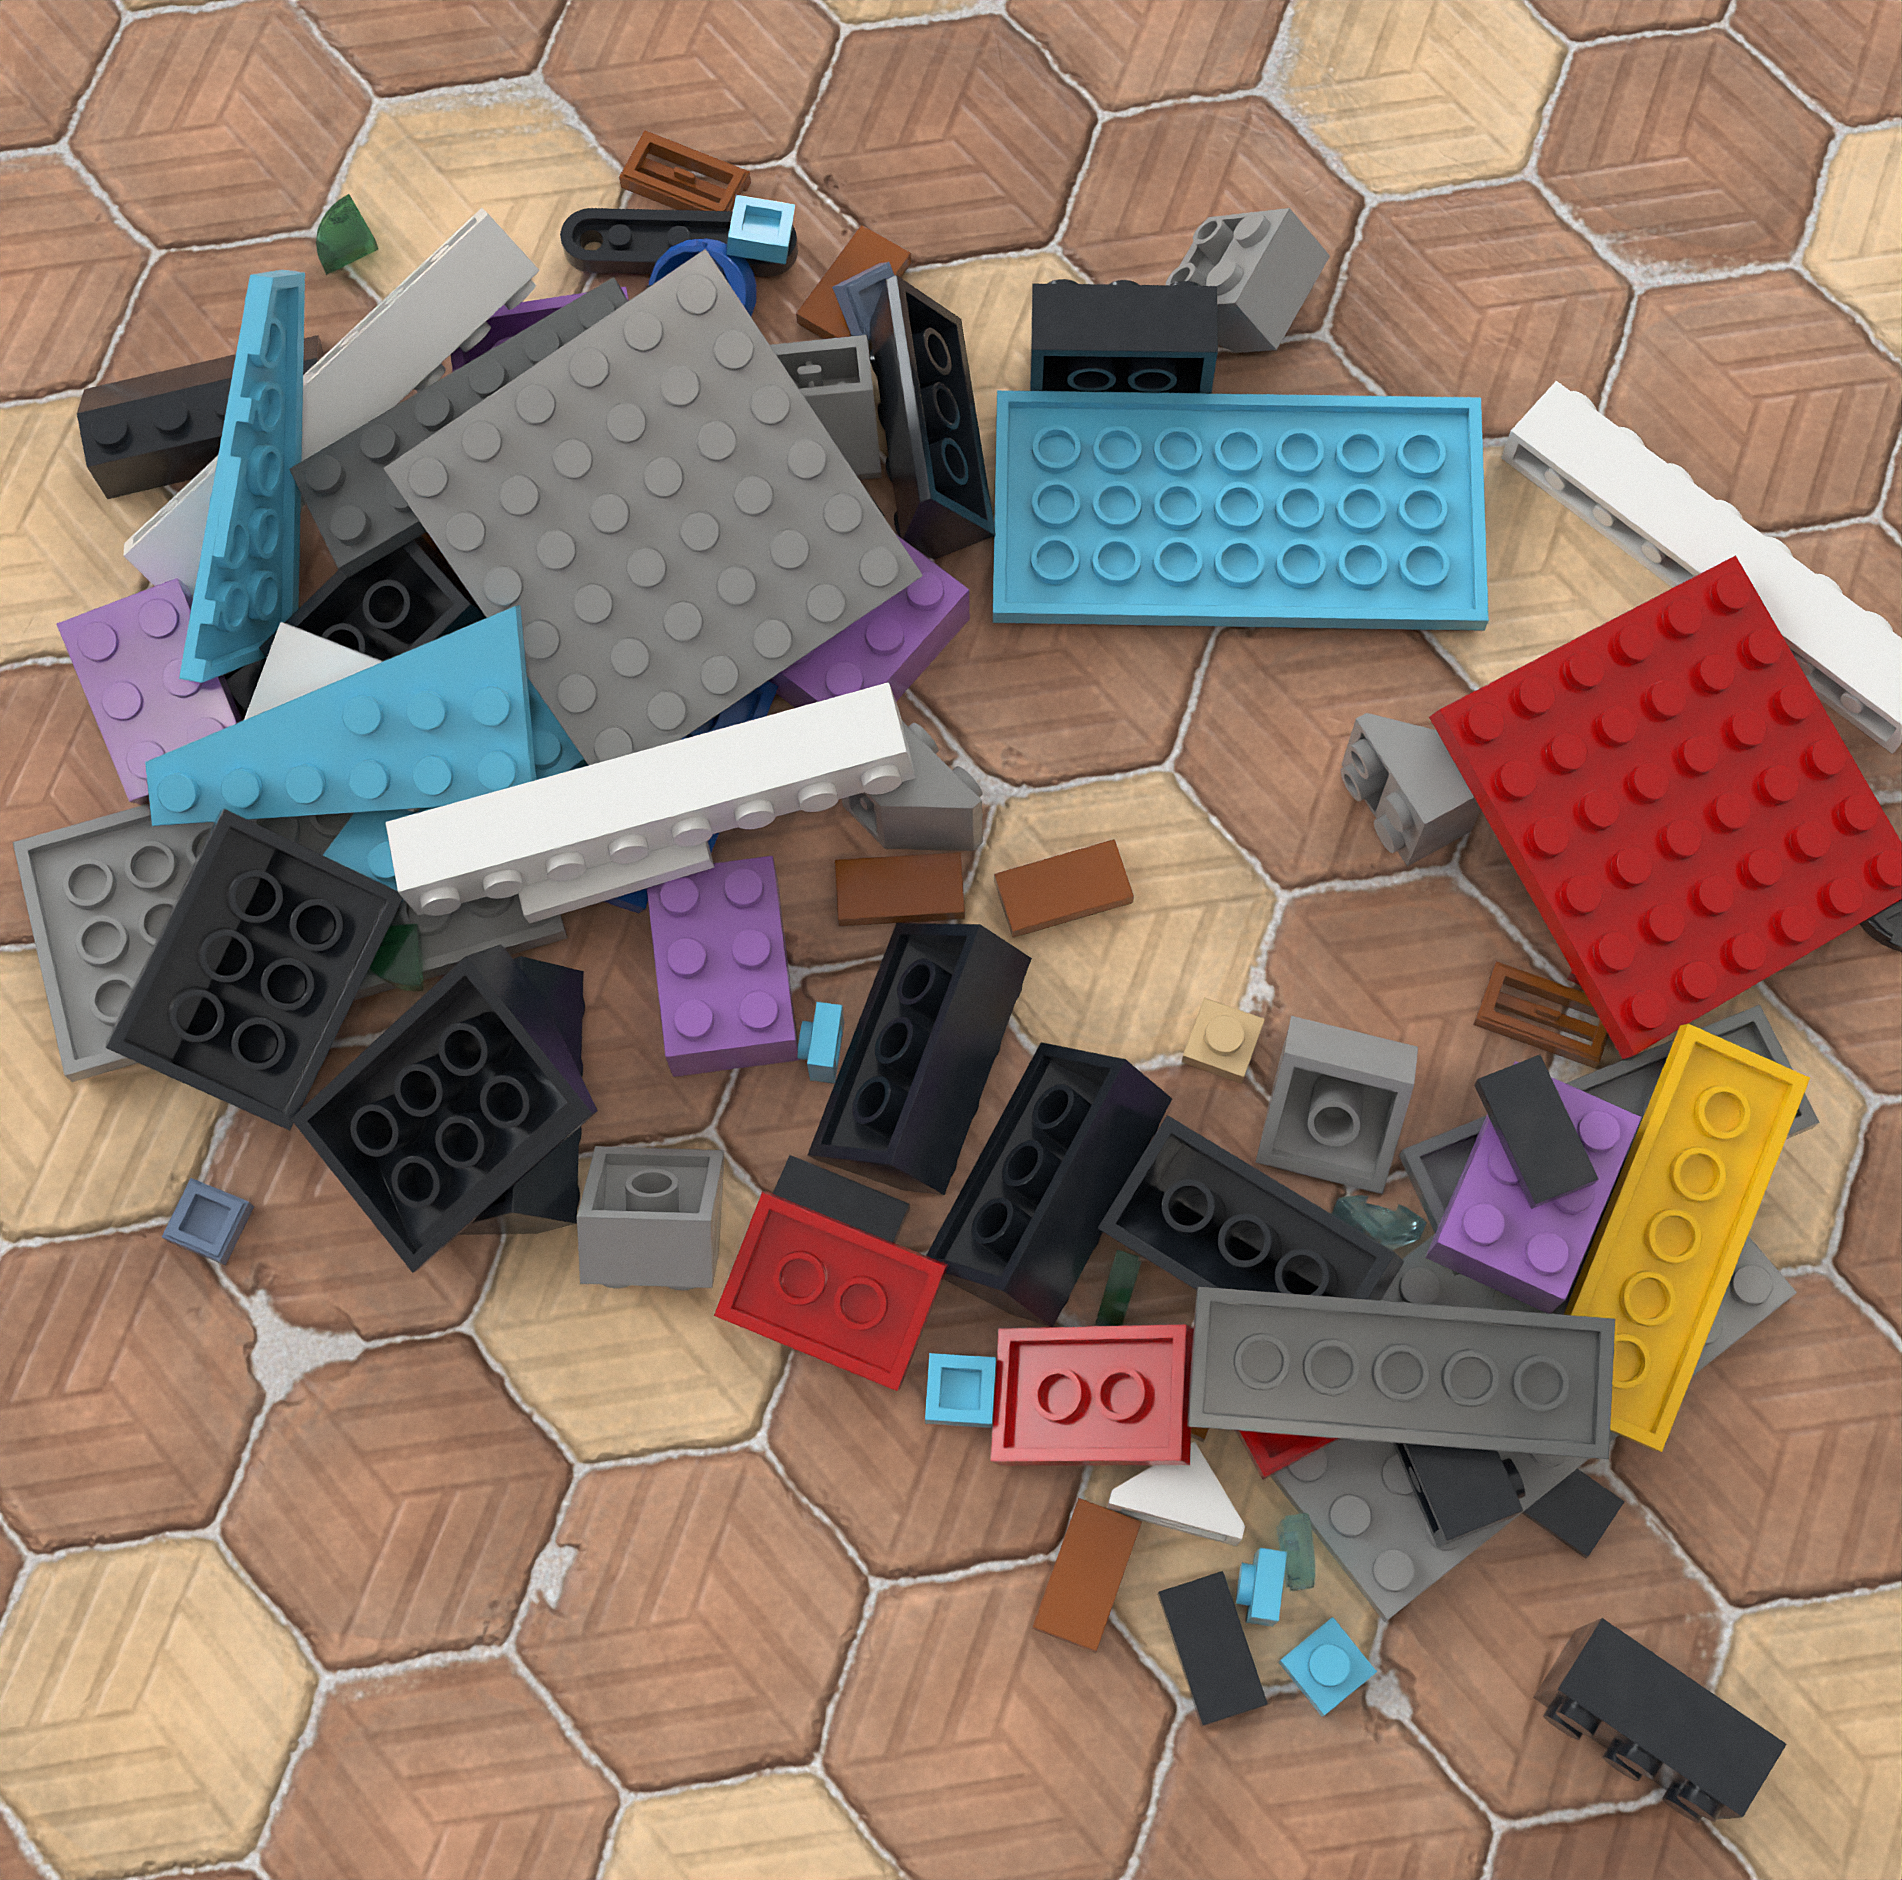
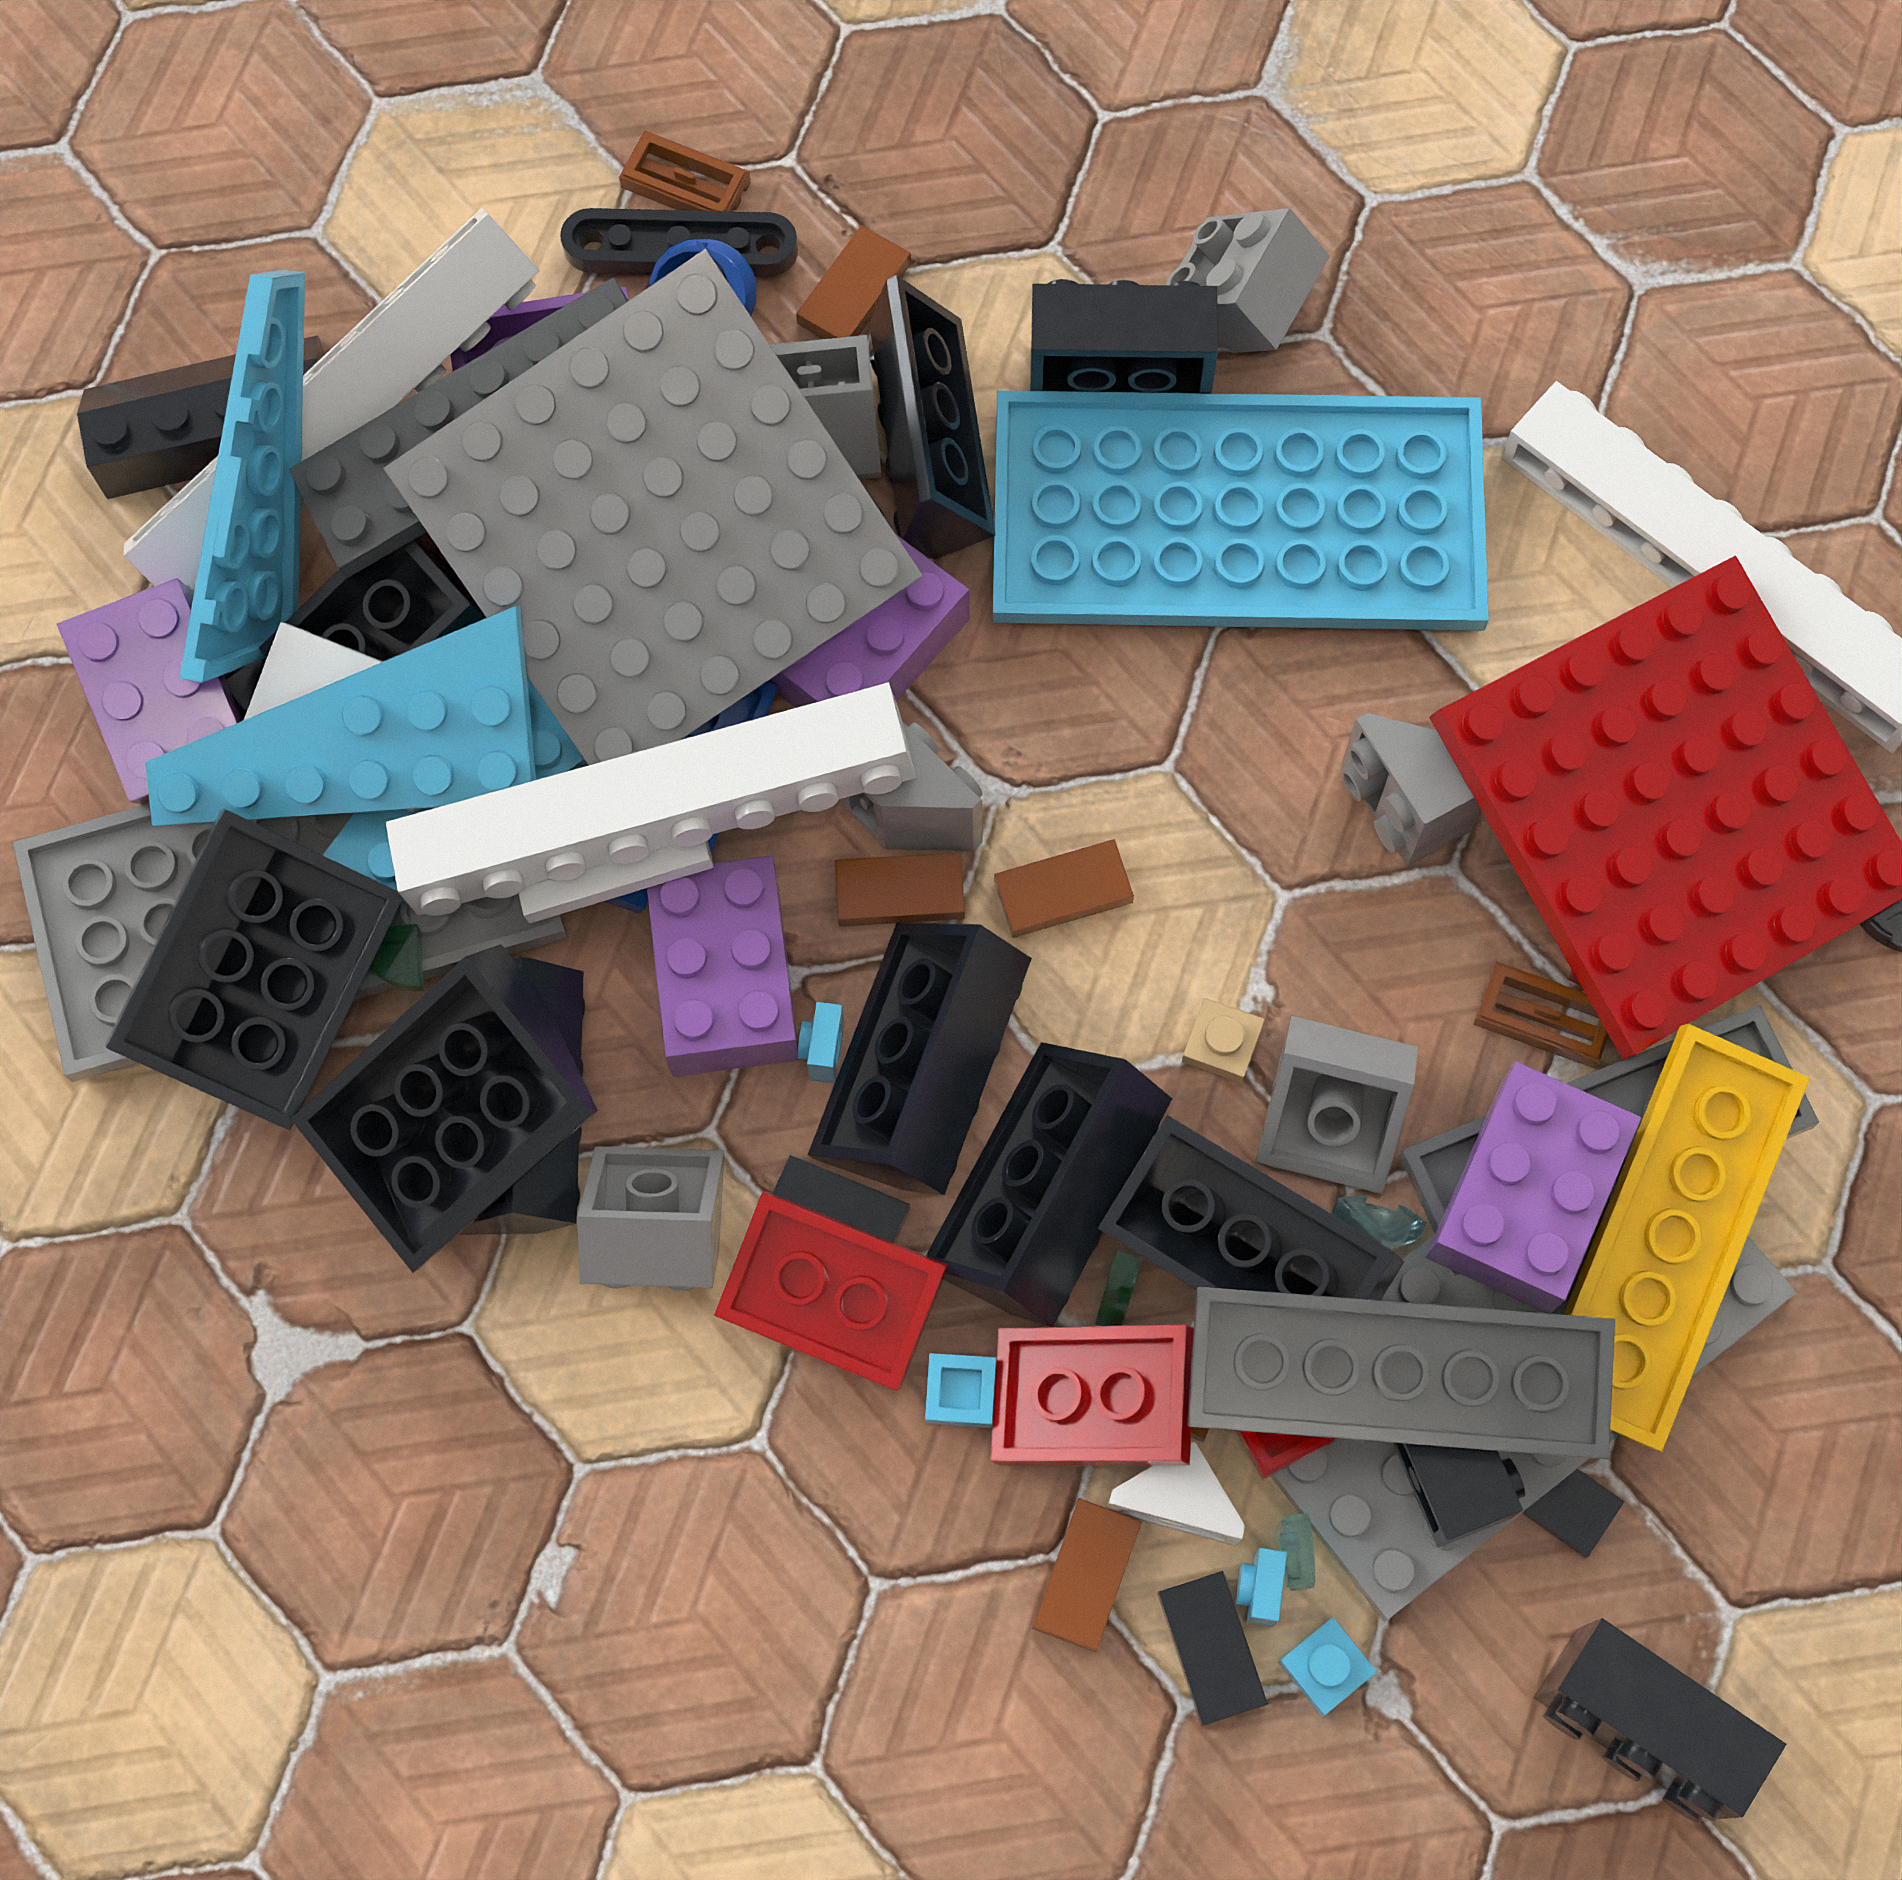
(208, 1221): sand blue tile -> none
(343, 236): clear green tile -> none
(760, 229): medium azure plate -> none
(860, 296): sand blue tile -> none
(1536, 1131): black tile -> none

